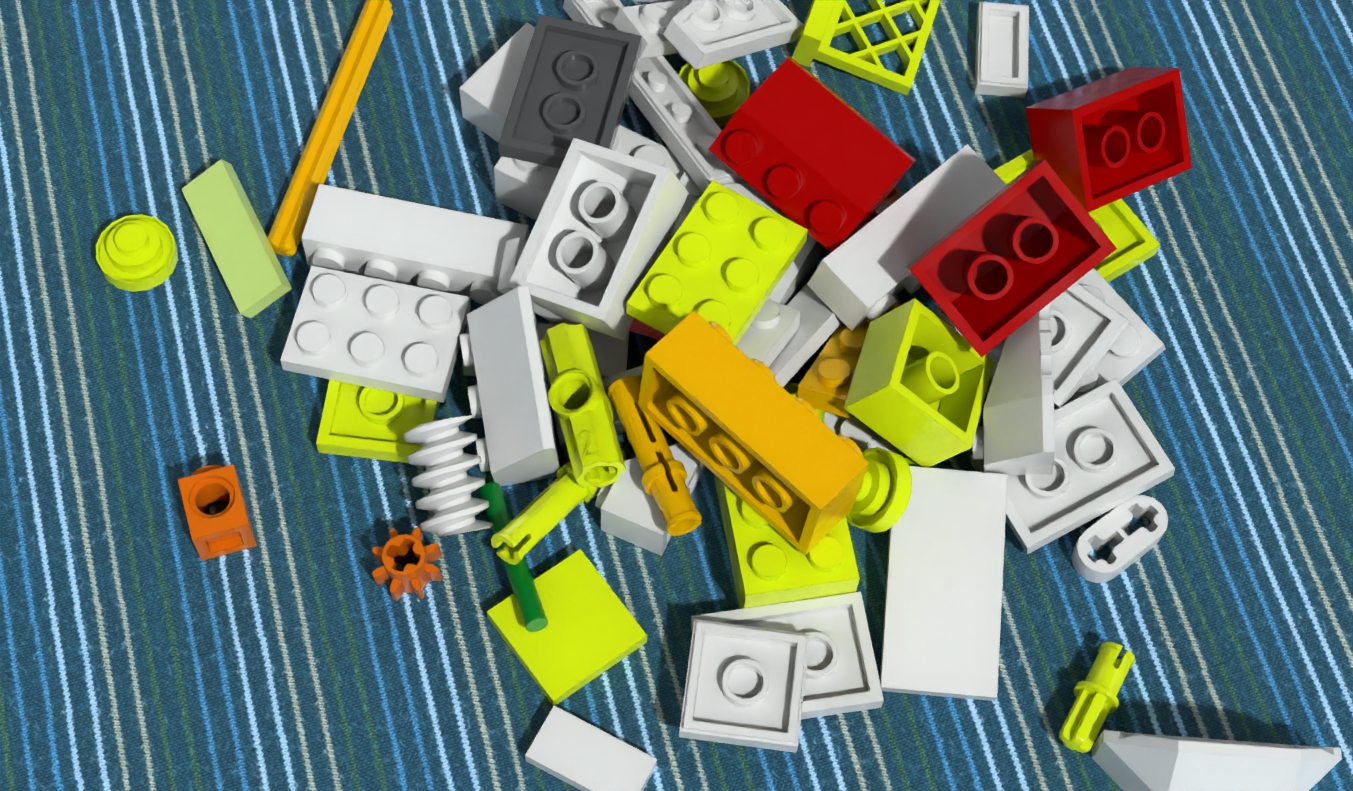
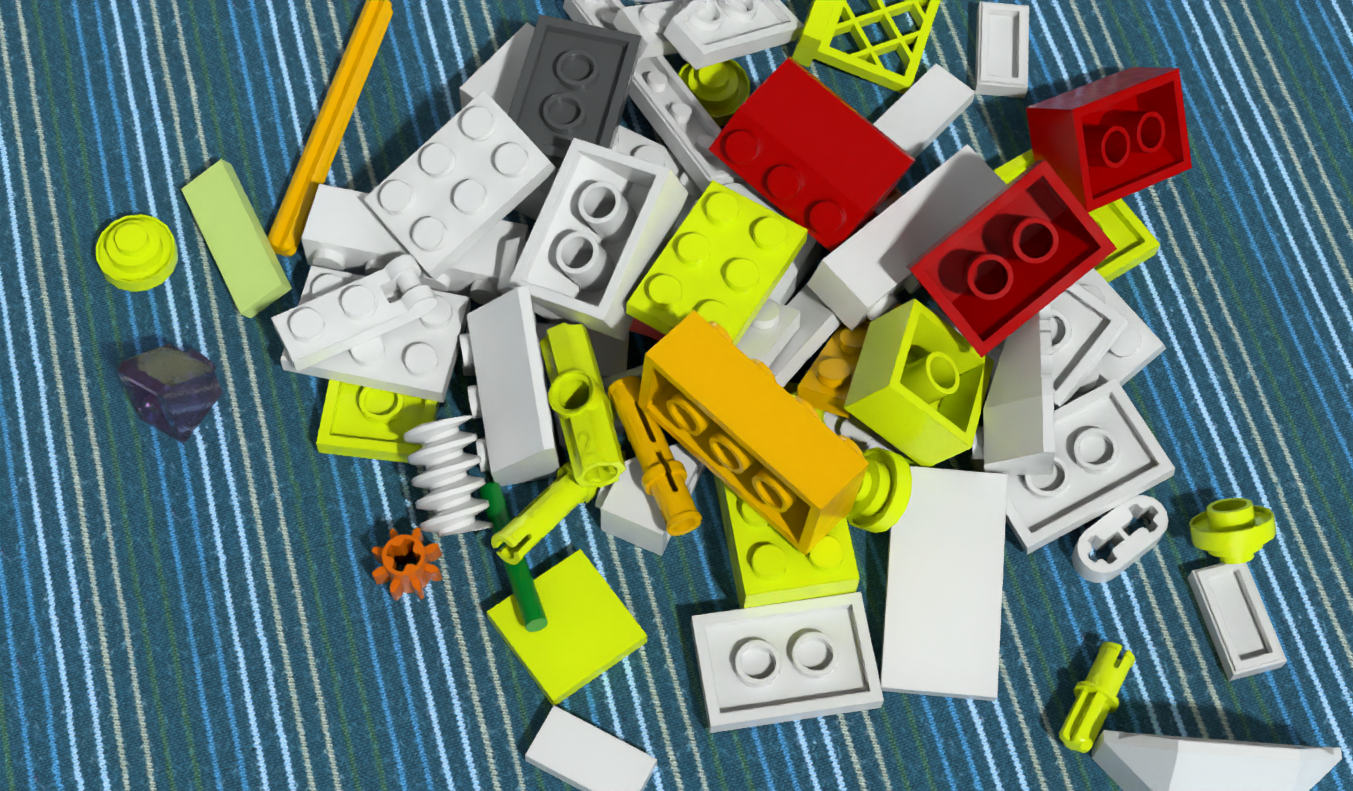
(171, 389): none -> slope
(224, 531): orange brick -> none
(354, 313): none -> white plate
(459, 184): none -> white plate
(745, 686): white tile -> none
(925, 110): none -> white tile
(1233, 529): none -> neon yellow plate
(1236, 620): none -> white tile

